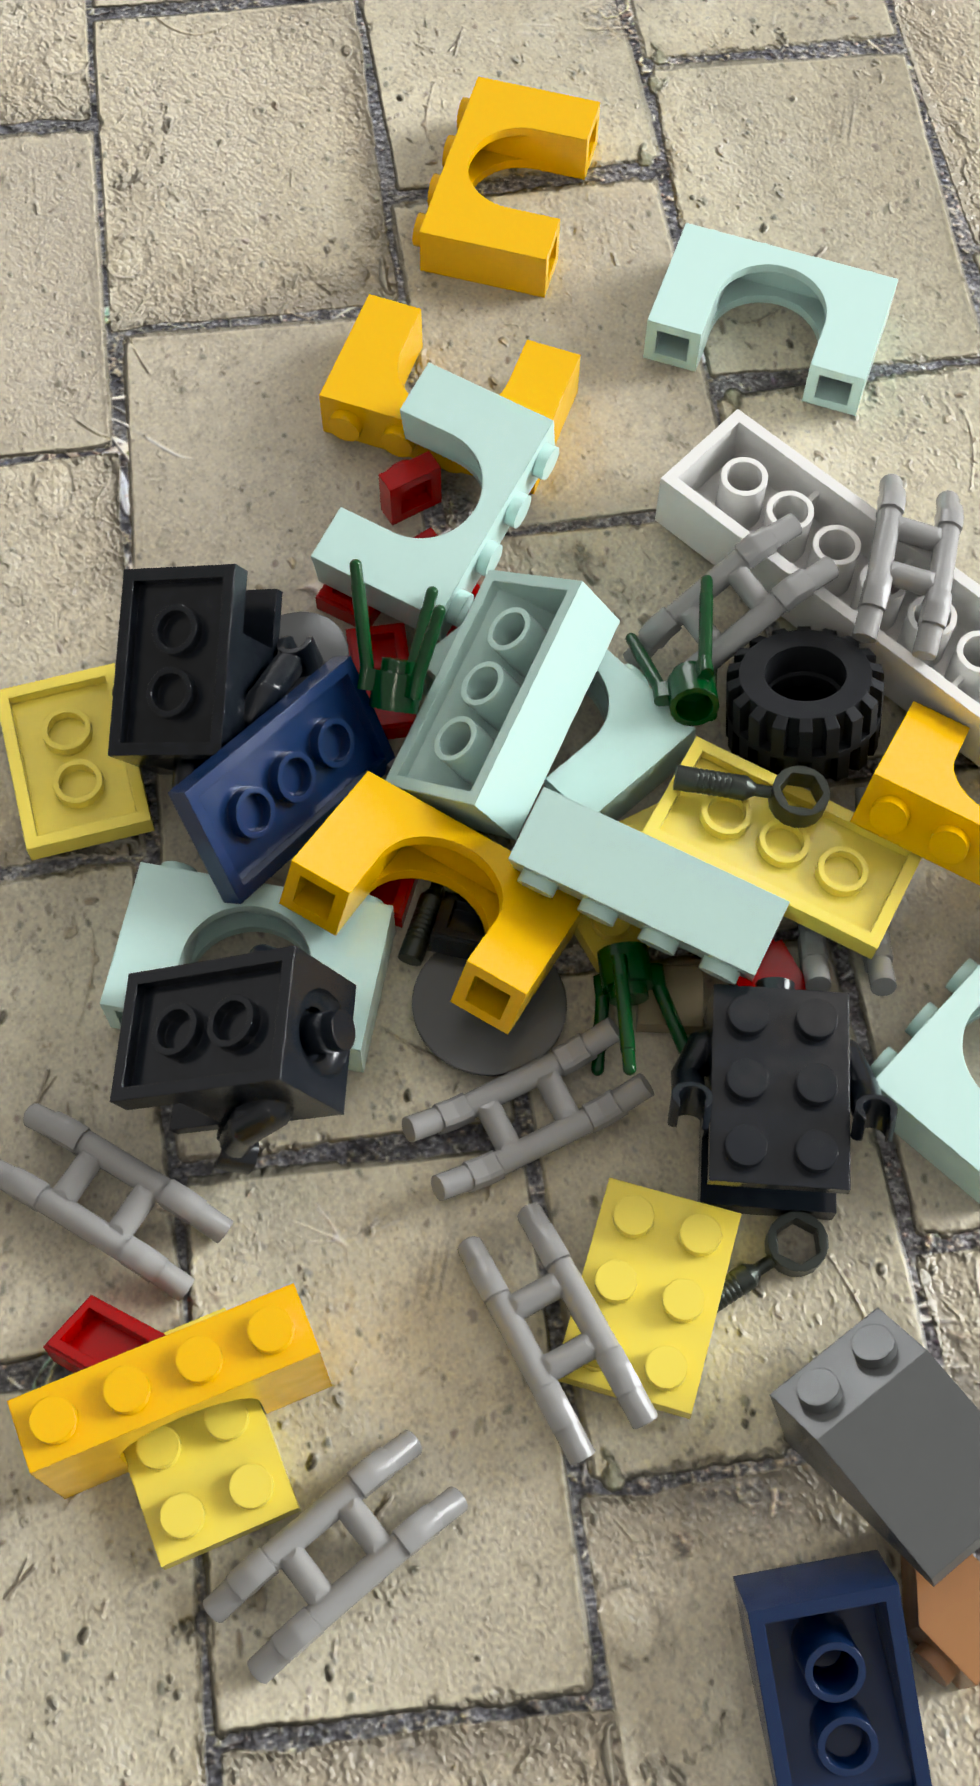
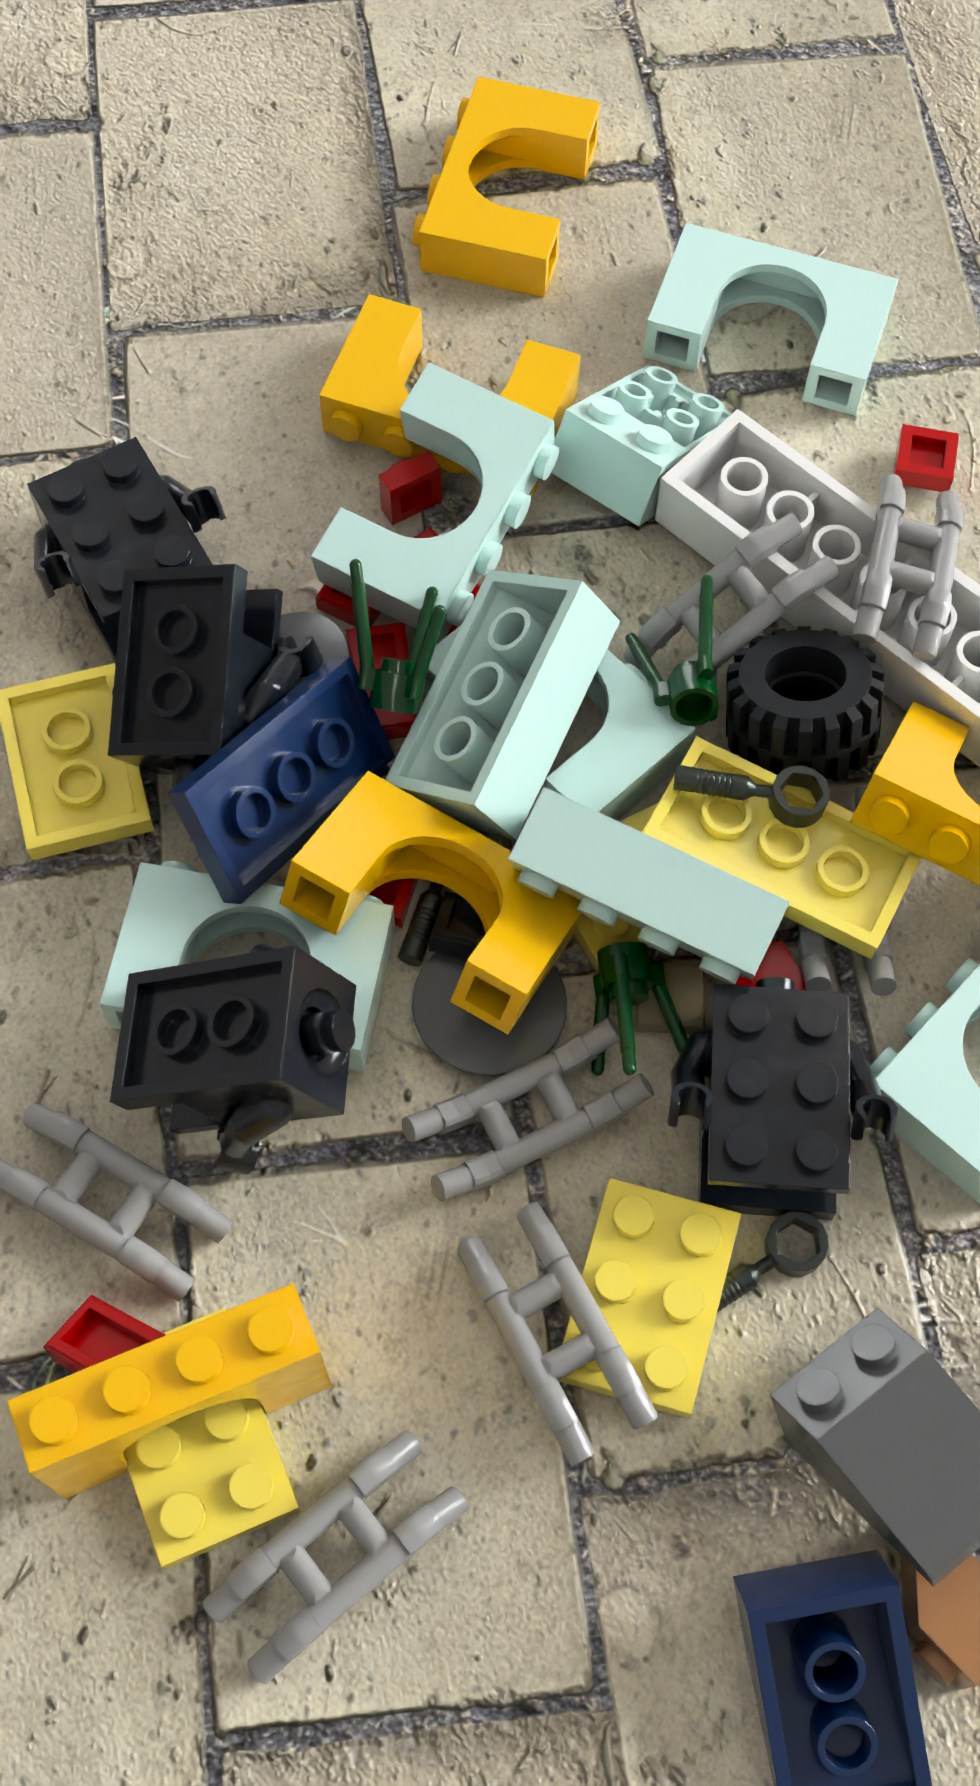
(110, 518): none -> black torso
(631, 436): none -> light aqua slope
(926, 457): none -> red plate

